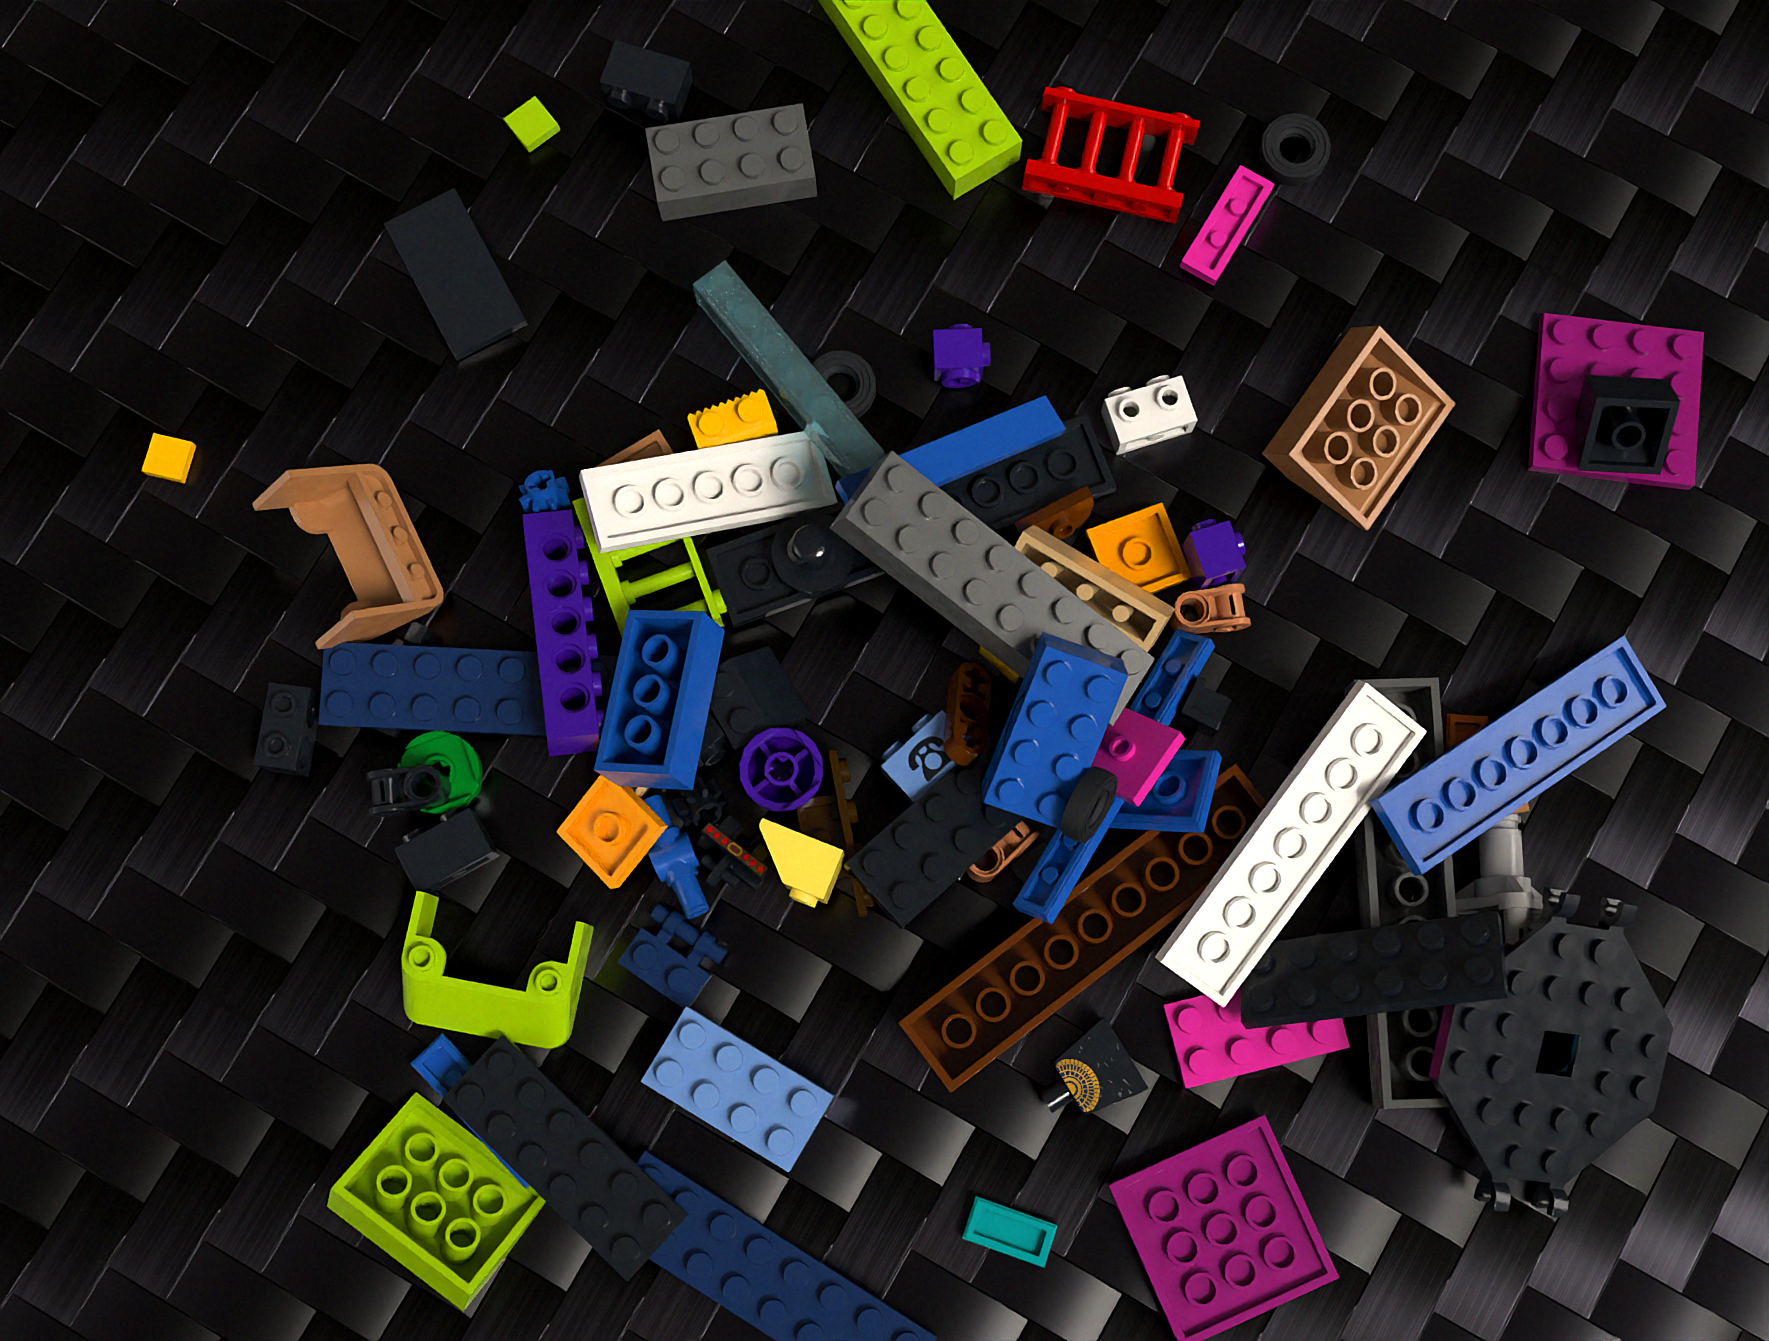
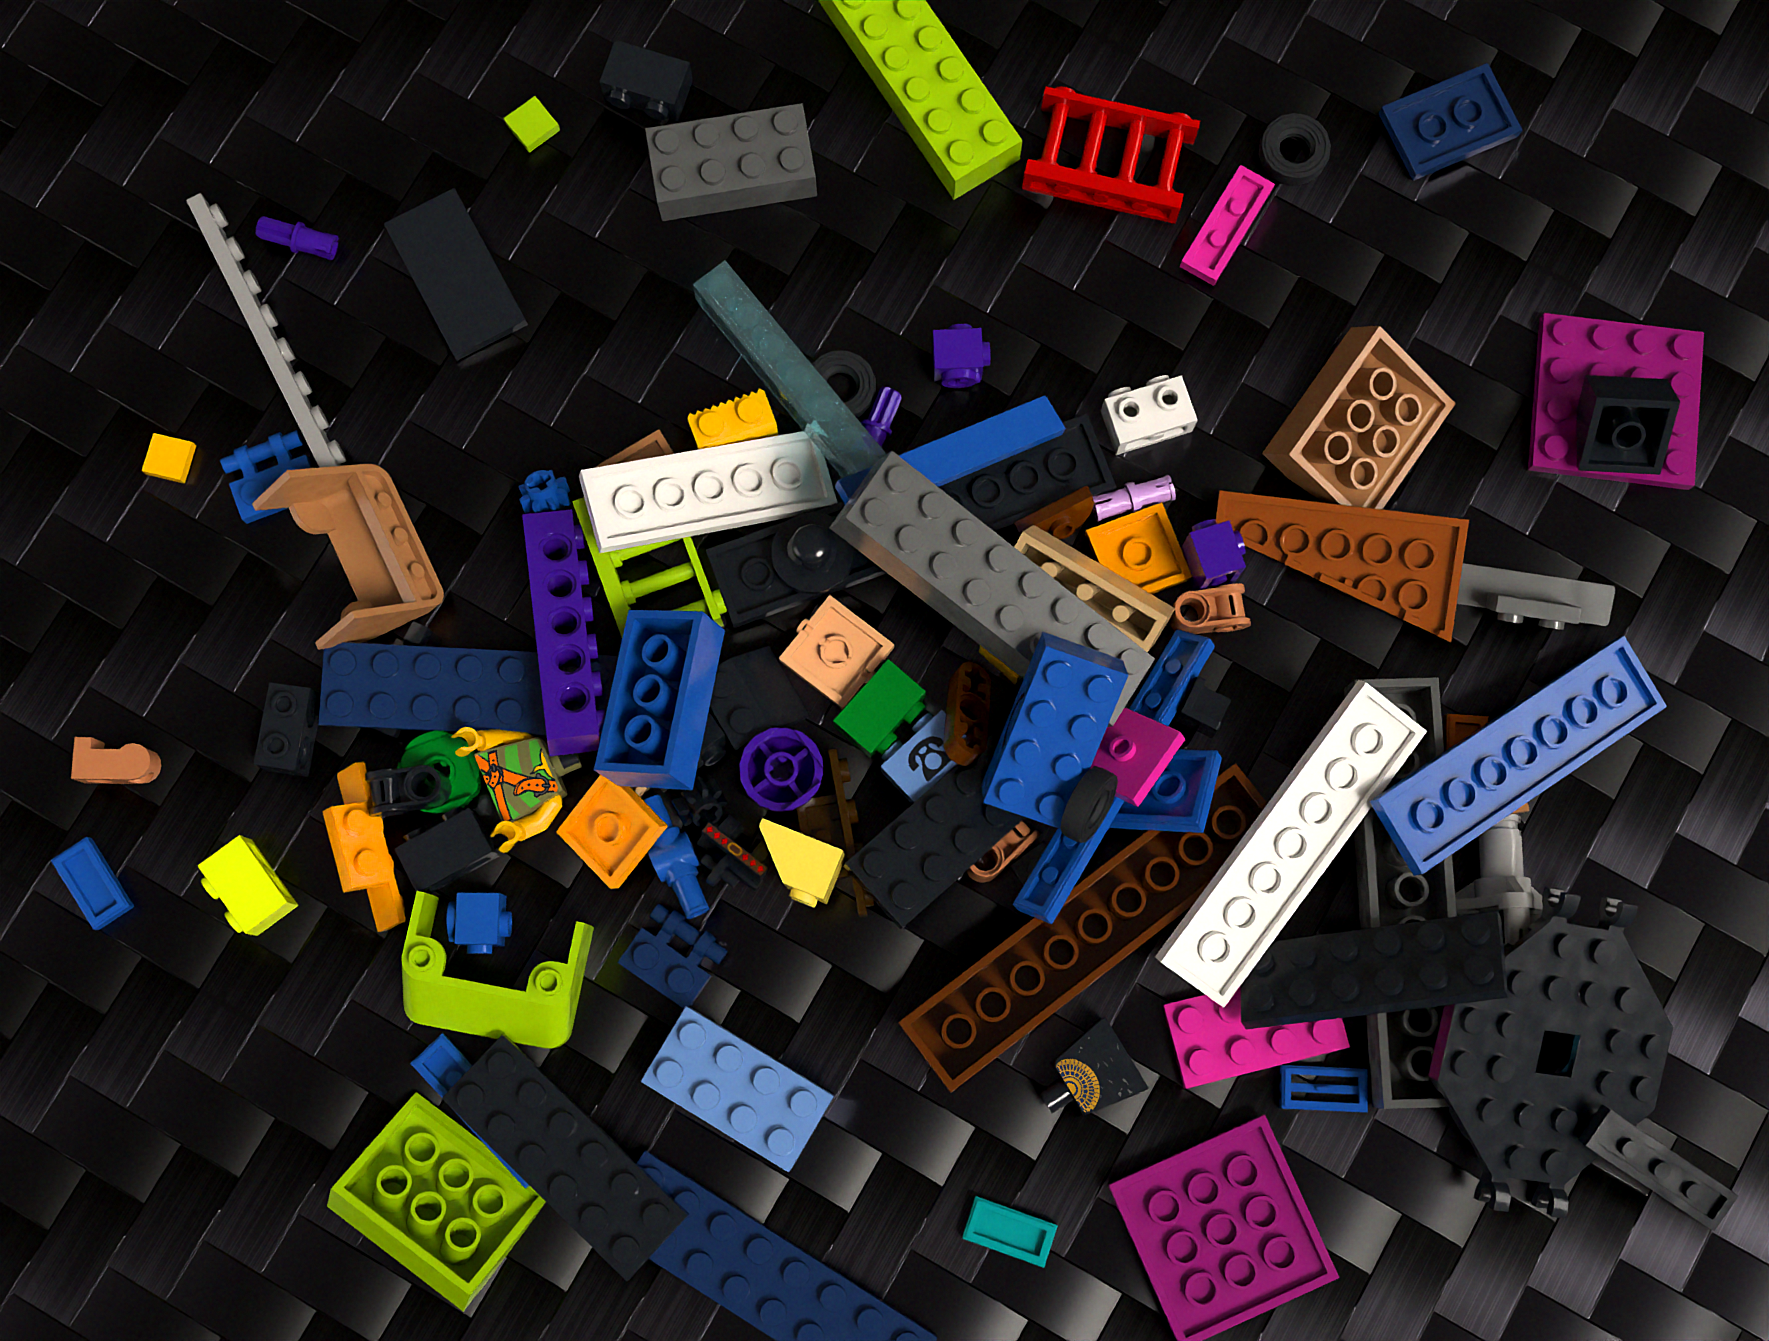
(92, 883): none -> blue tile
(113, 766): none -> nougat leg
(246, 886): none -> neon yellow brick
(255, 483): none -> blue plate
(261, 322): none -> light grey plate
(298, 237): none -> dark purple axle
(362, 848): none -> light orange bracket
(479, 921): none -> blue brick
(520, 779): none -> torso
(836, 652): none -> light nougat plate
(880, 710): none -> green brick
(882, 414): none -> dark purple axle
(1133, 498): none -> lavender pin
(1360, 1090): none -> blue tile
(1377, 555): none -> dark orange wing
(1450, 121): none -> dark blue plate
(1536, 596): none -> dark grey bracket
(1657, 1167): none -> black plate

